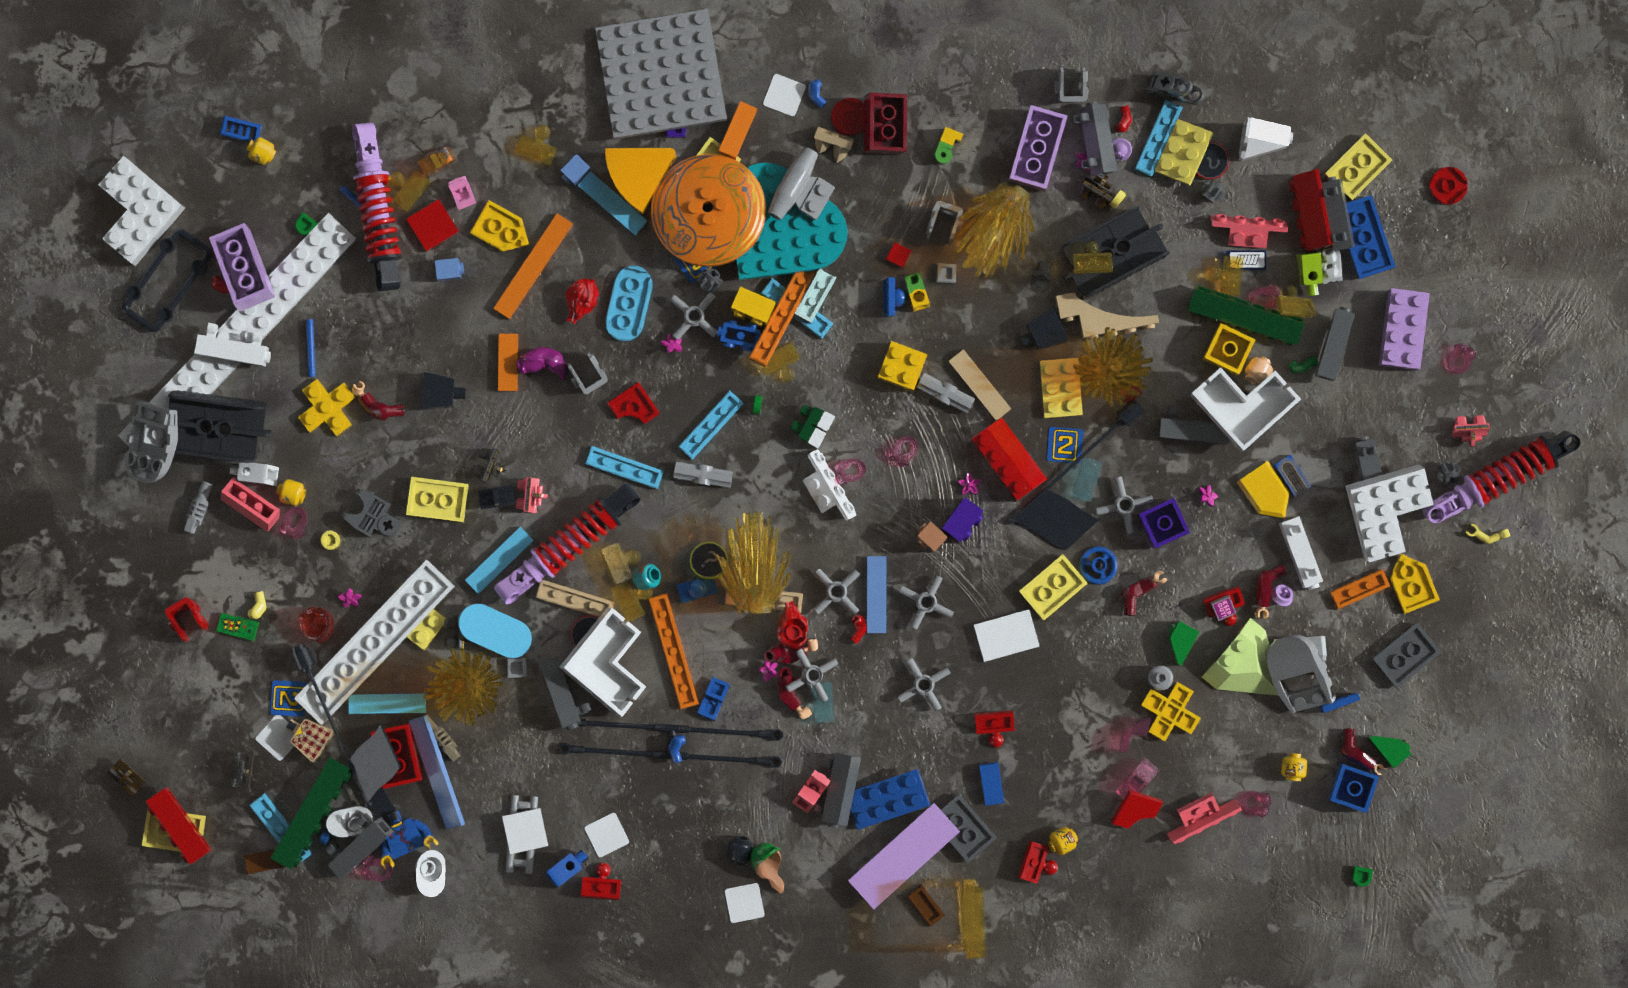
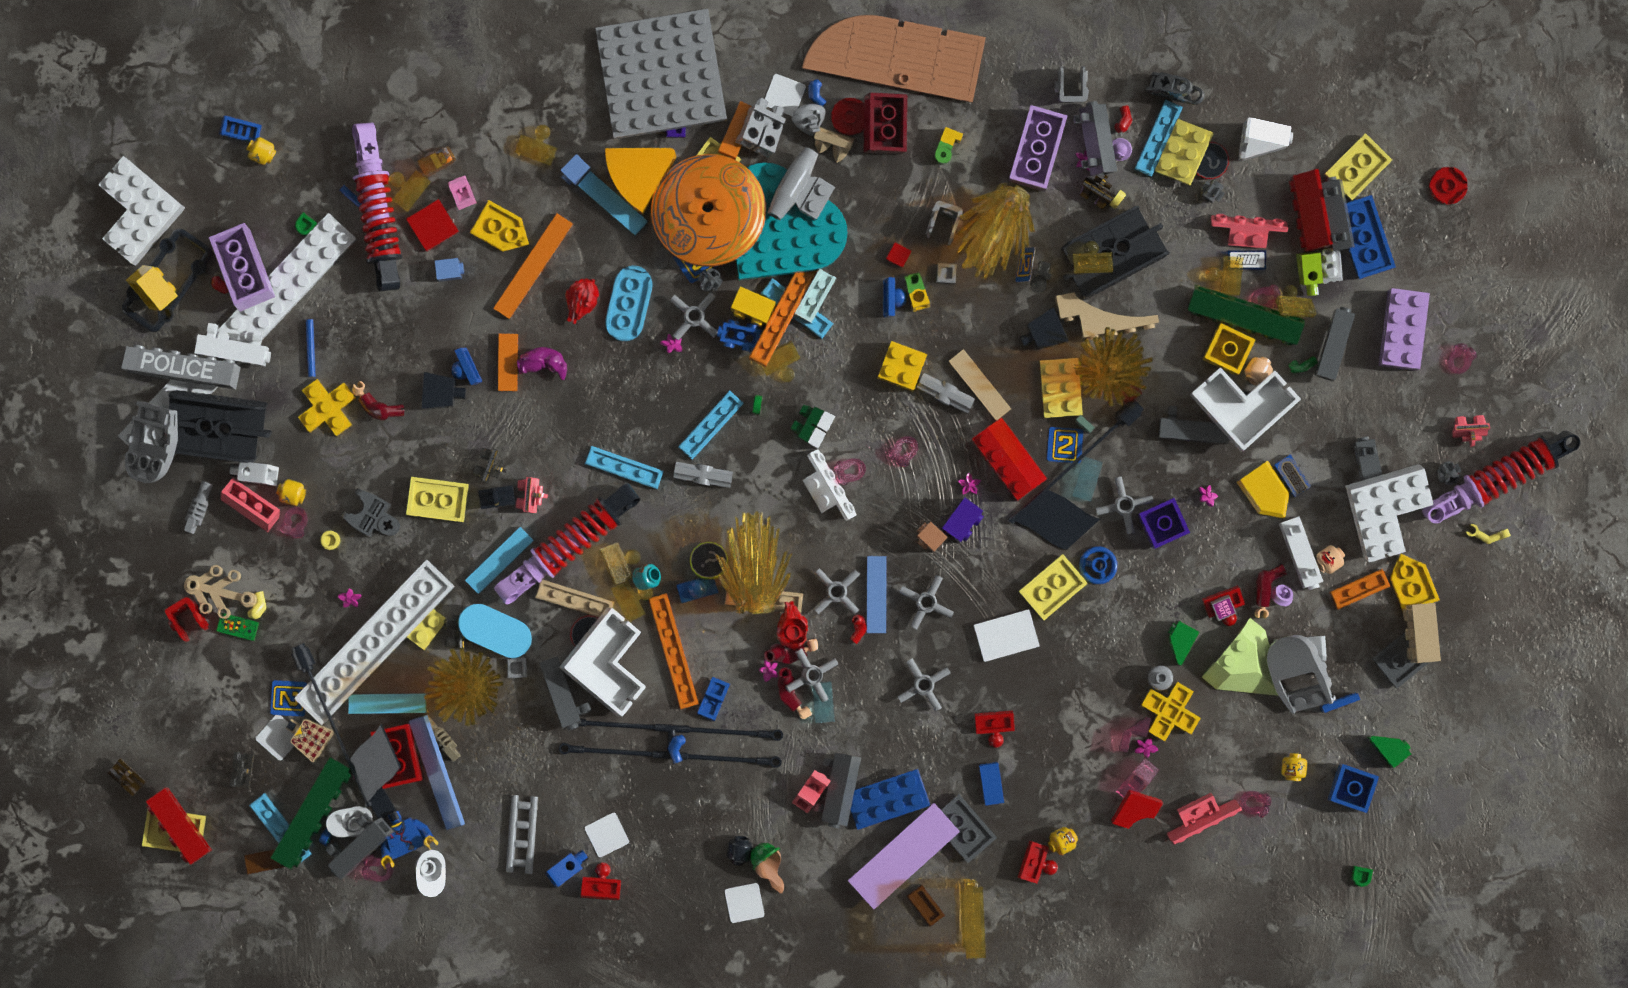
(152, 287): none -> yellow brick
(181, 367): none -> light grey brick
(216, 591): none -> tan plant
(316, 624): clear red hair -> none
(465, 367): none -> blue tile
(525, 831): white tile -> none
(577, 382): light grey piece -> none
(634, 403): red tile -> none
(762, 128): none -> light grey hips
(809, 118): none -> light grey piece
(899, 57): none -> nougat door
(1025, 266): none -> sticker
(1084, 424): none -> sand green tile
(1138, 589): dark red arm -> none
(1146, 748): none -> dark pink plant
(1330, 559): none -> light nougat head
(1357, 756): dark red arm -> none
(1422, 633): none -> tan brick

